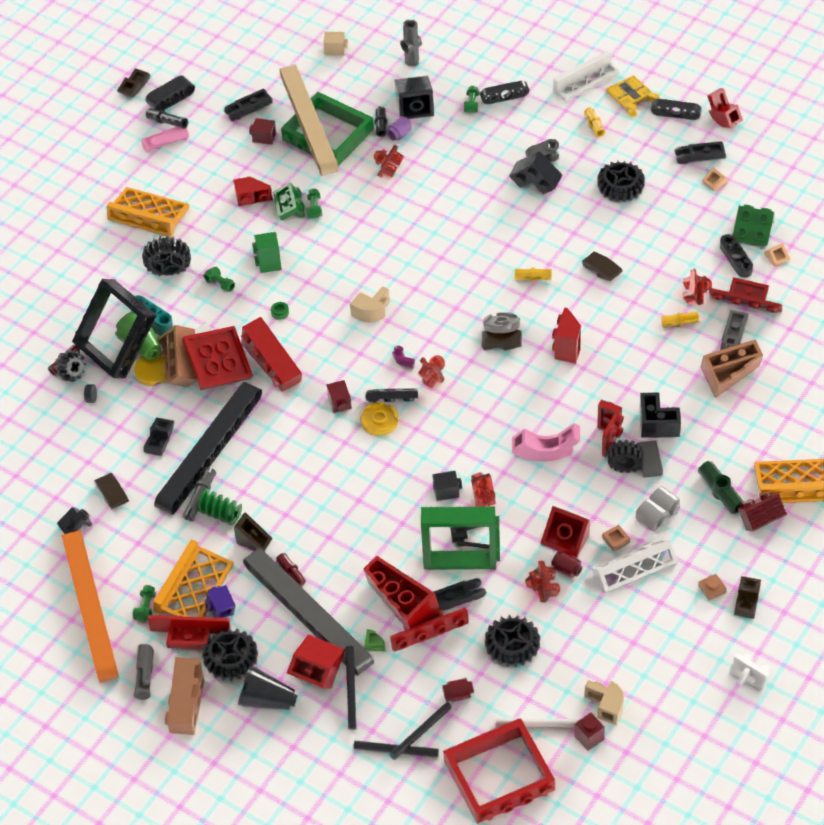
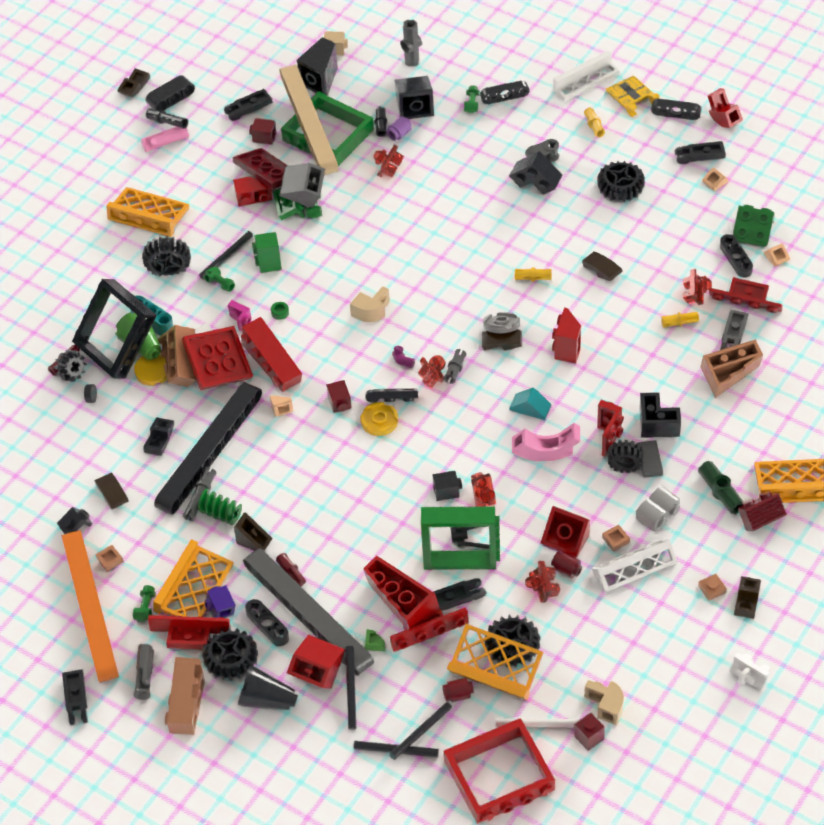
(75, 694): none -> black hinge
(109, 558): none -> nougat plate
(225, 255): none -> black bar
(239, 313): none -> dark pink bracket
(262, 166): none -> dark red tile
(268, 631): none -> black beam
(281, 405): none -> light nougat slope
(302, 183): none -> dark grey slope
(319, 66): none -> black slope
(455, 366): none -> dark grey pin
(490, 679): none -> light orange fence
(531, 403): none -> teal slope

